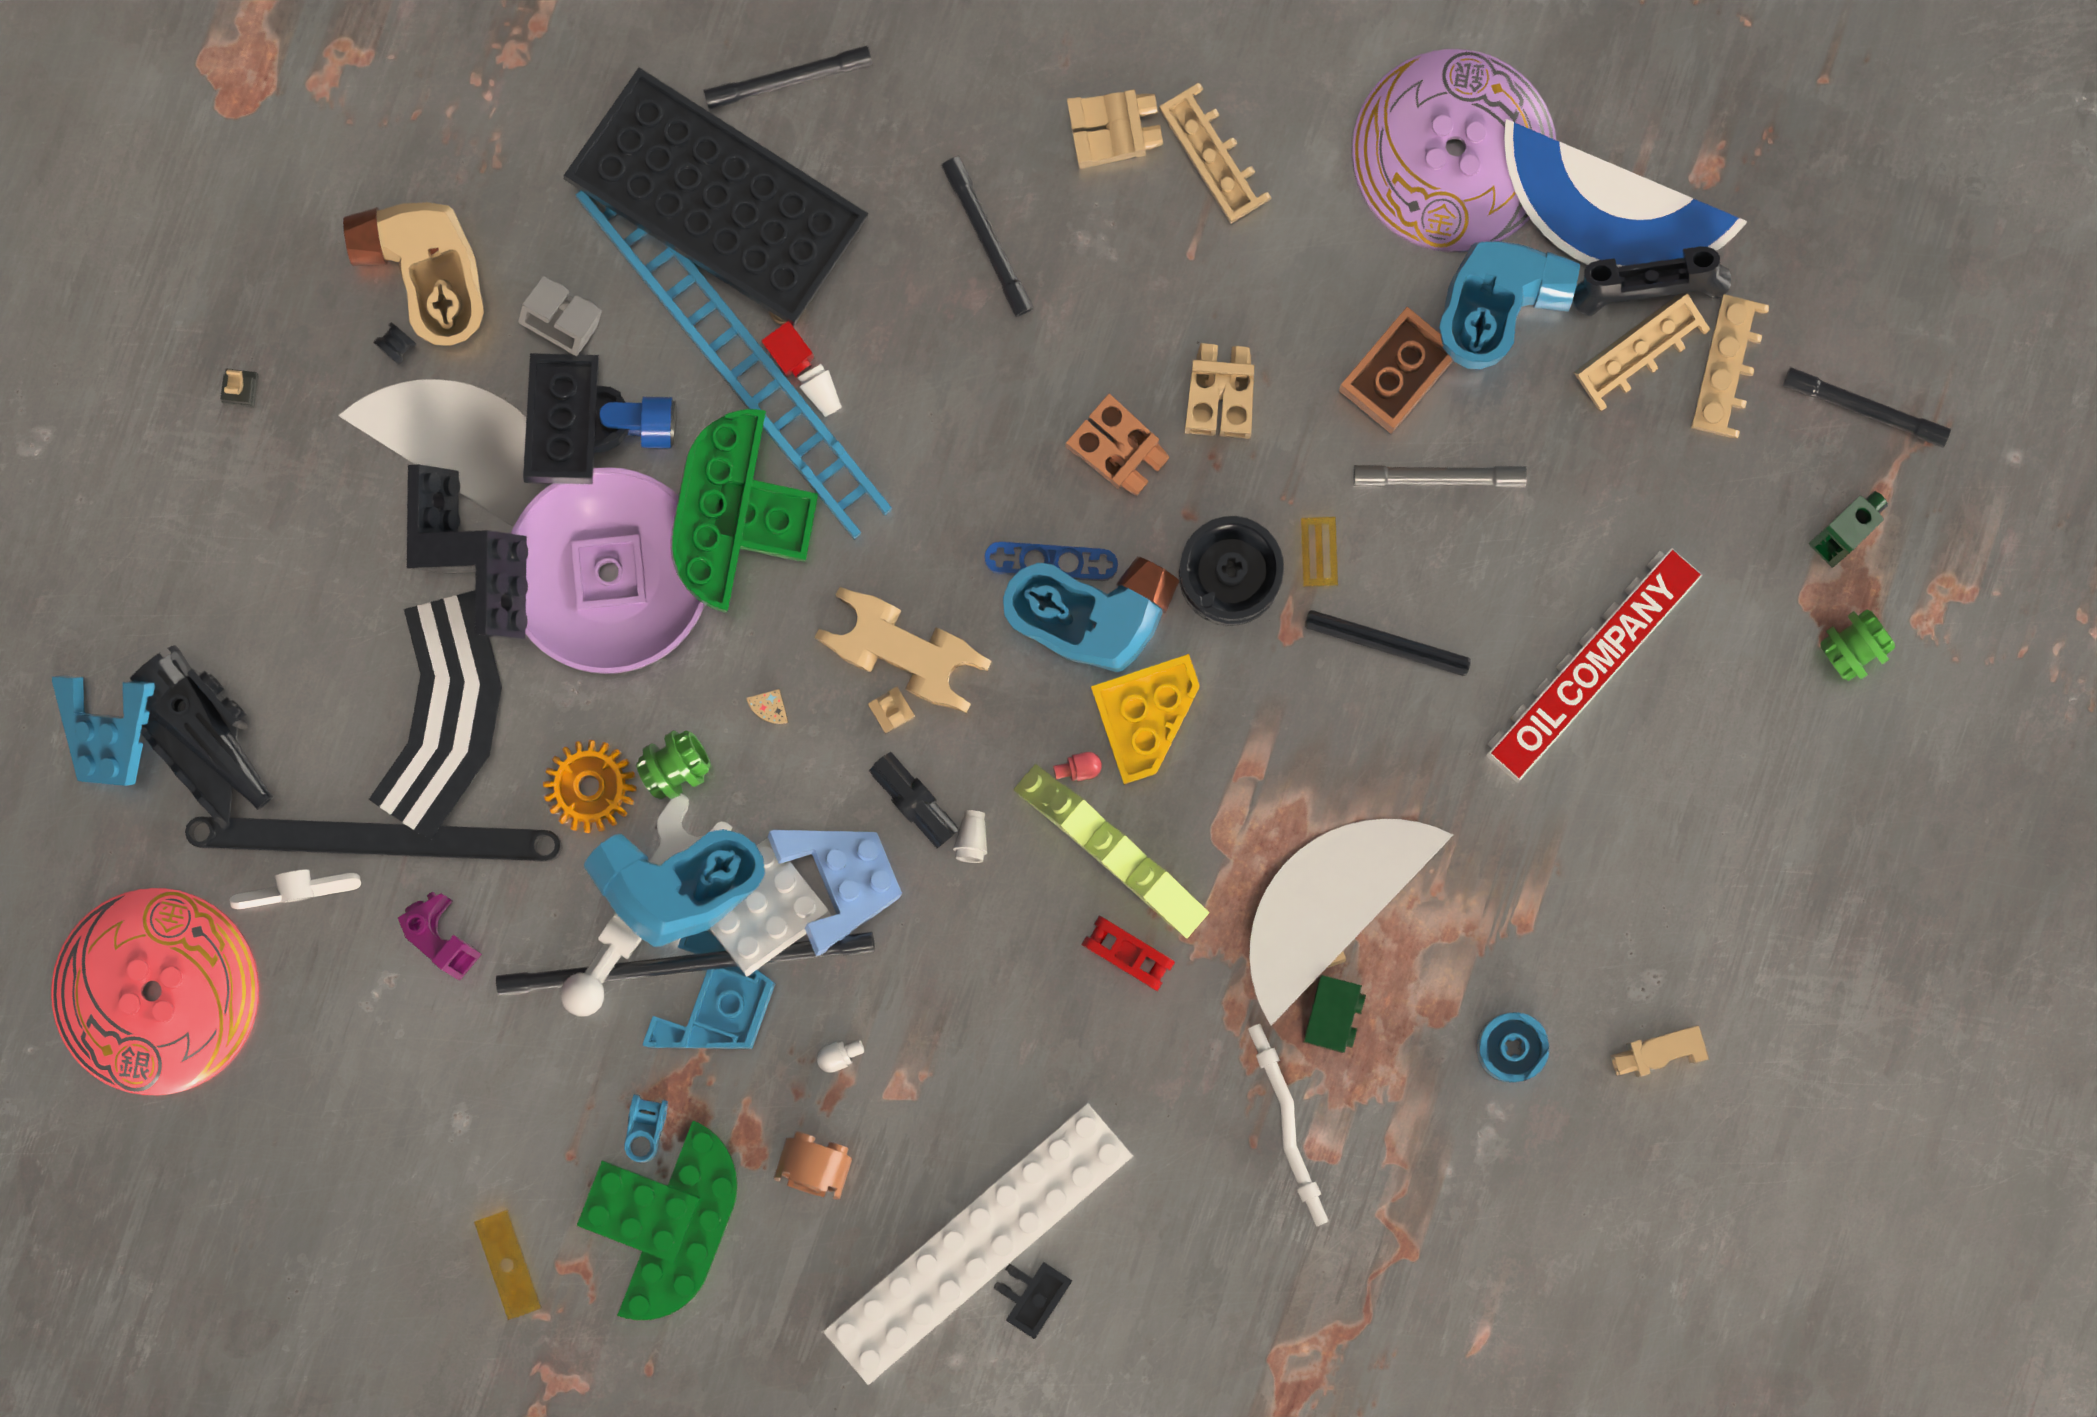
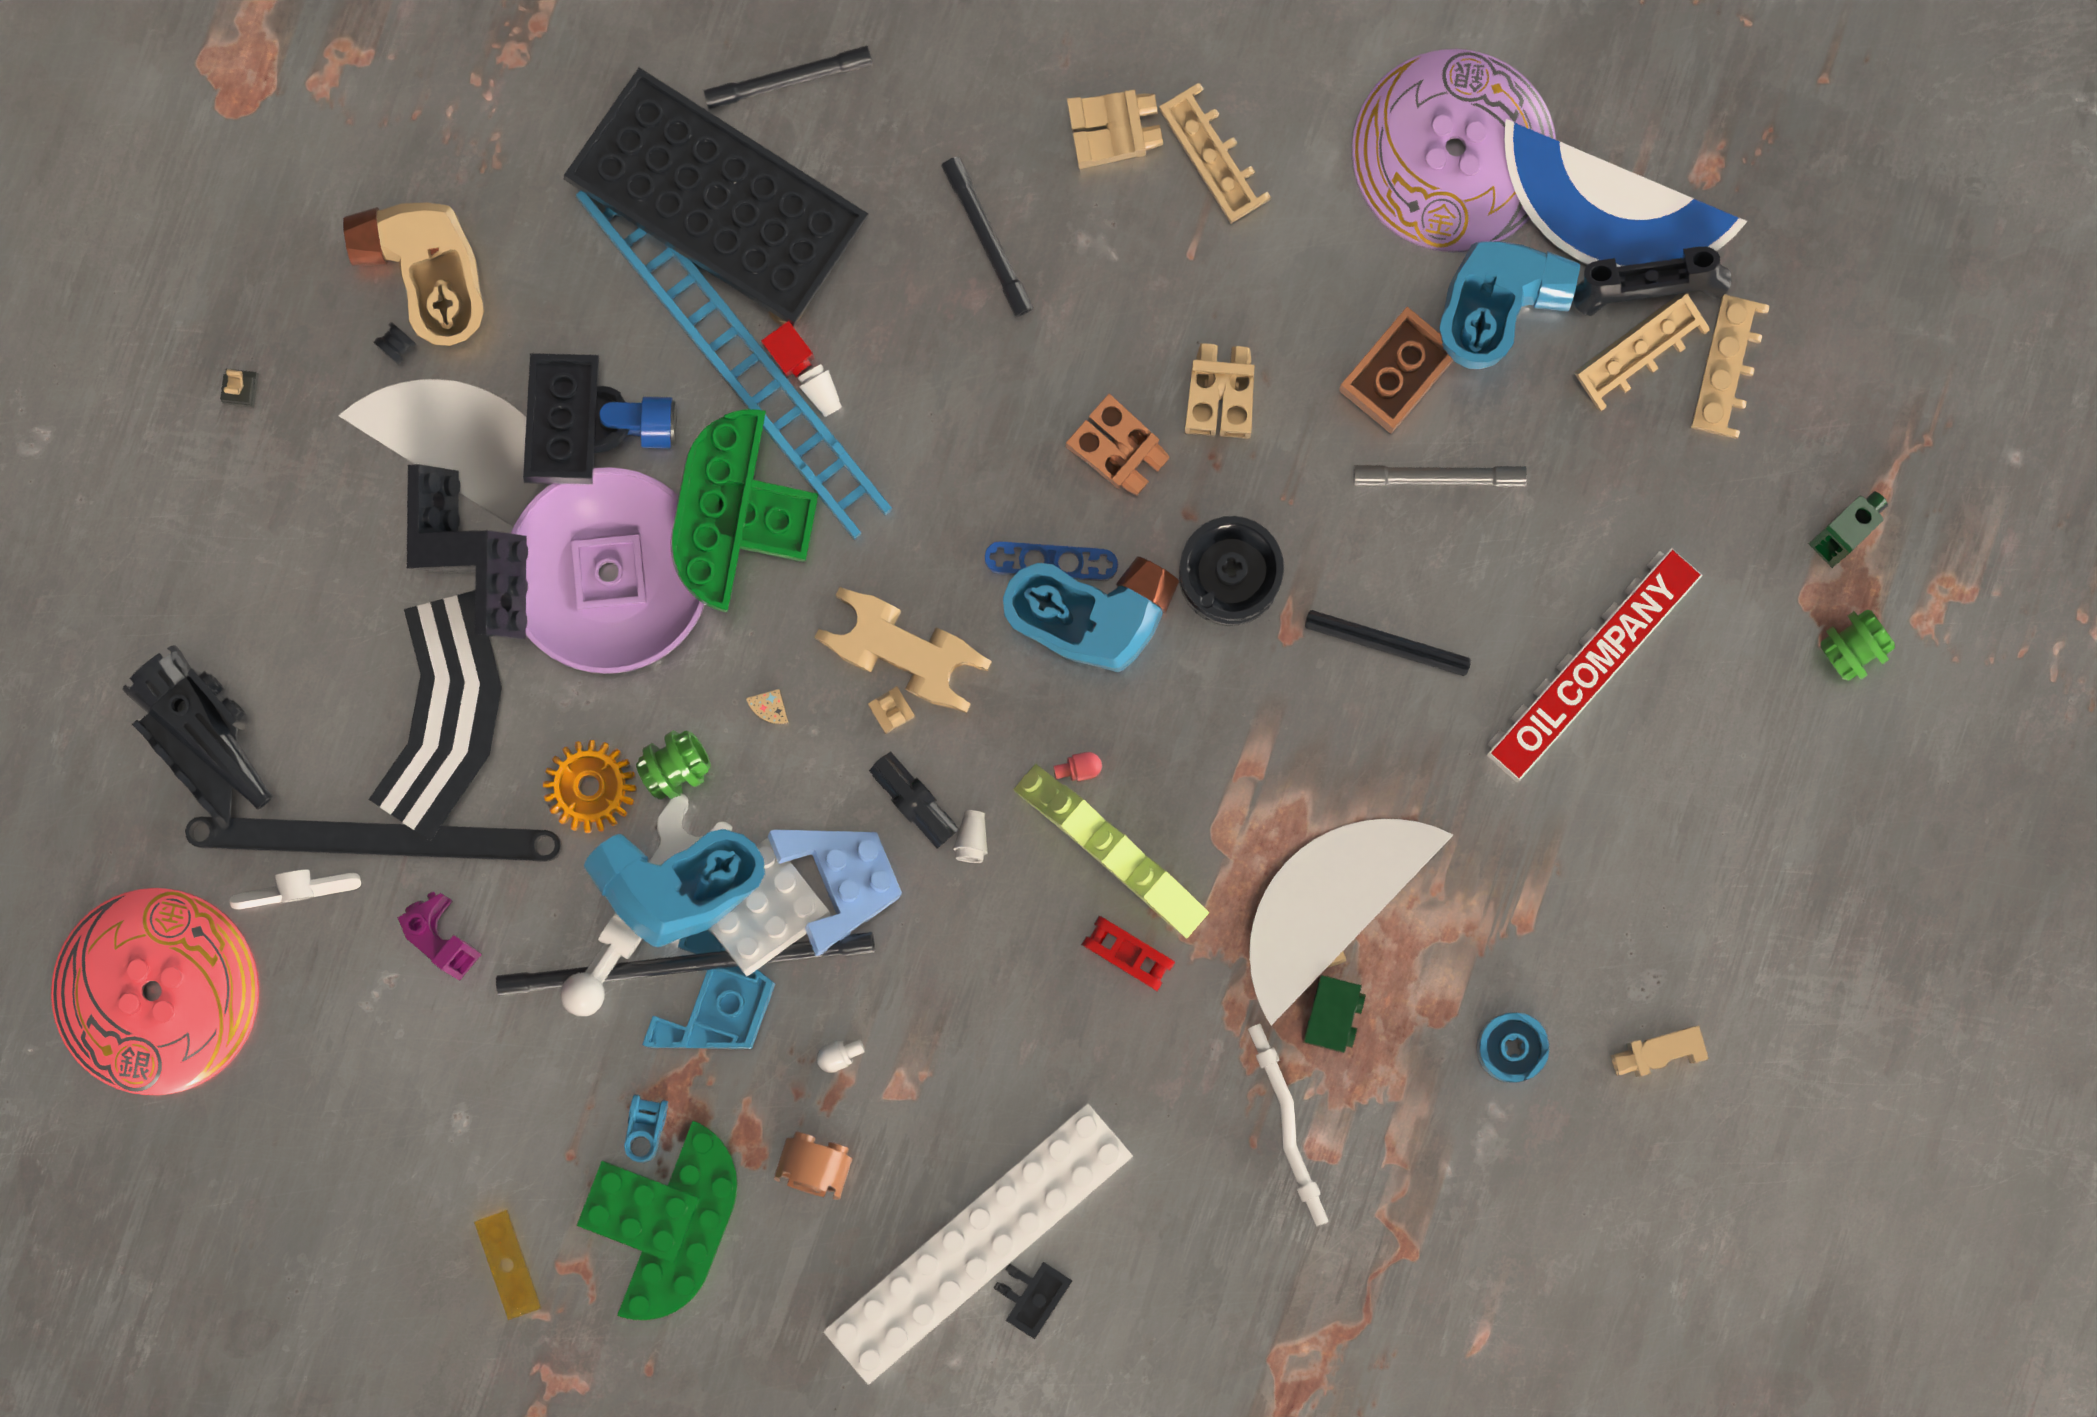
(103, 746): dark azure wing -> none
(559, 316): light grey piece -> none
(1145, 714): yellow plate -> none
(1318, 522): clear yellow tile -> none
(1814, 387): black piece -> none

